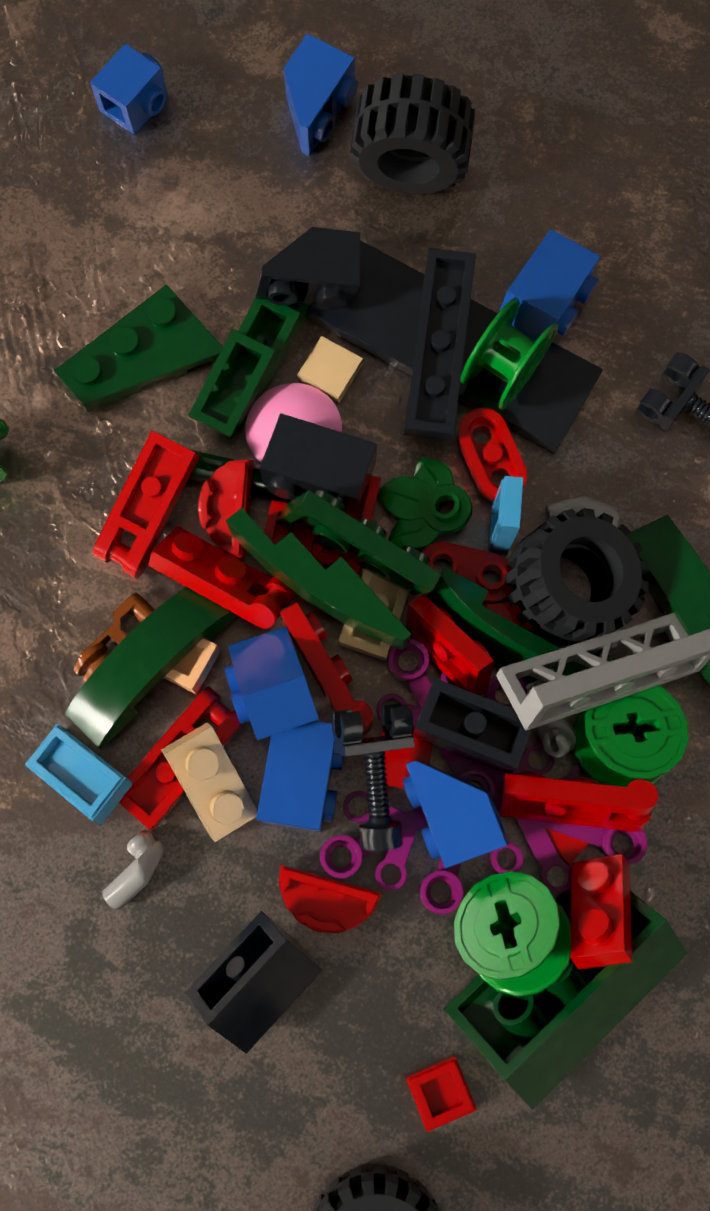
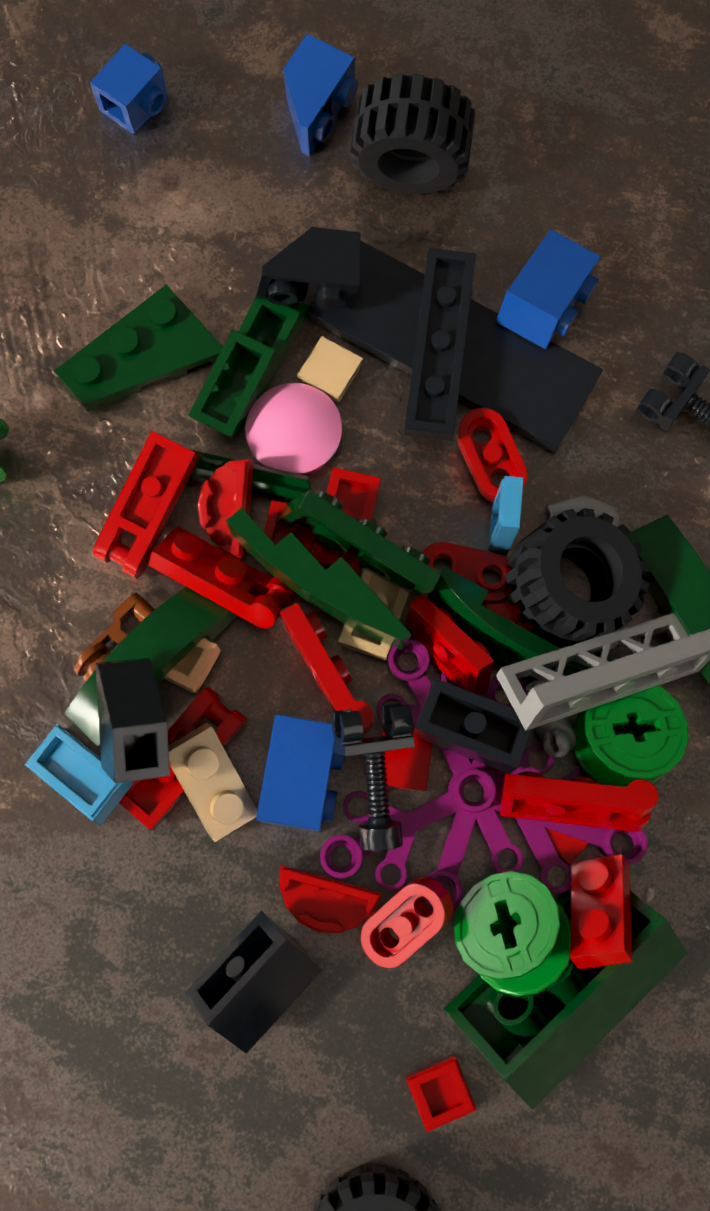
(131, 721): none -> black slope
(138, 874): light grey arm -> none
(269, 684): blue brick -> none
(317, 458): black brick -> none
(409, 920): none -> plate
(418, 501): green plate -> none
(458, 814): blue slope -> none
(508, 353): green piece -> none

